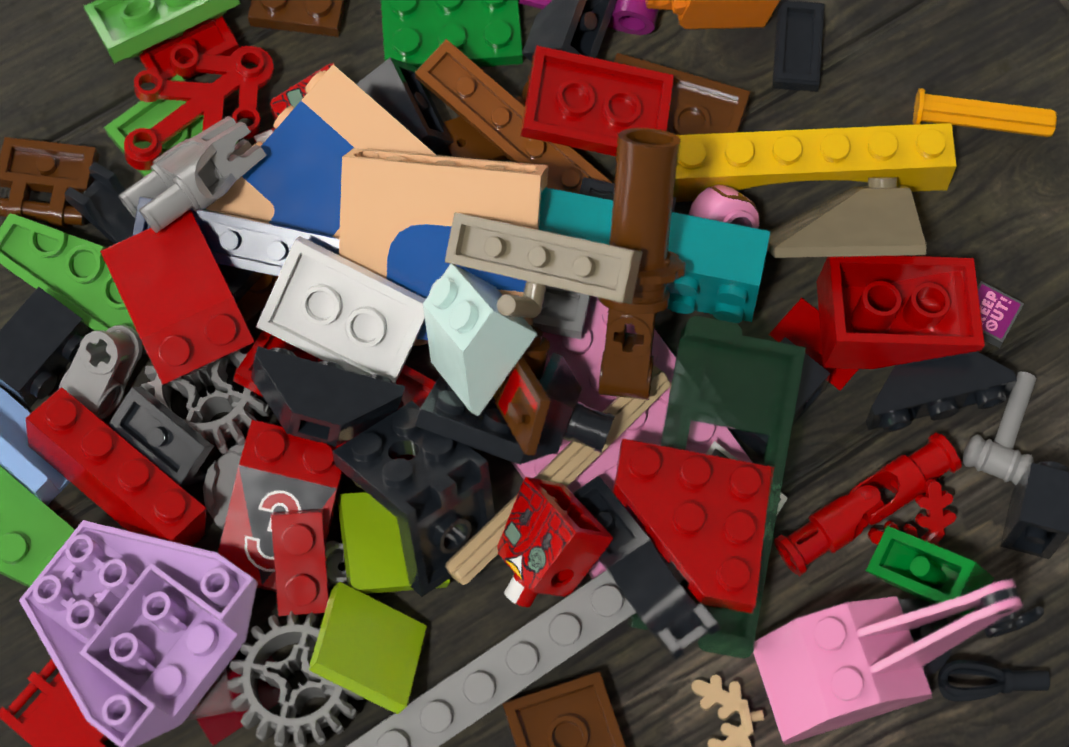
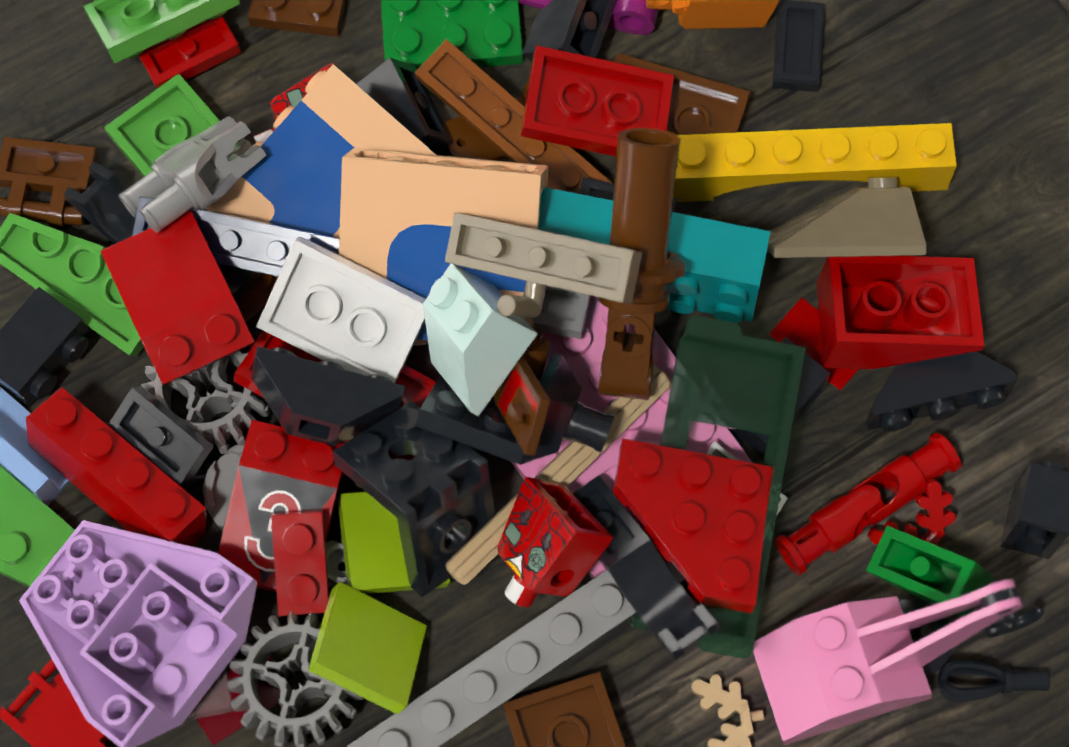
(103, 368): light grey piece -> none
(201, 98): red plant -> none
(725, 205): bright pink head -> none
(983, 115): light orange axle -> none
(997, 313): tile -> none
(998, 456): light grey piece -> none

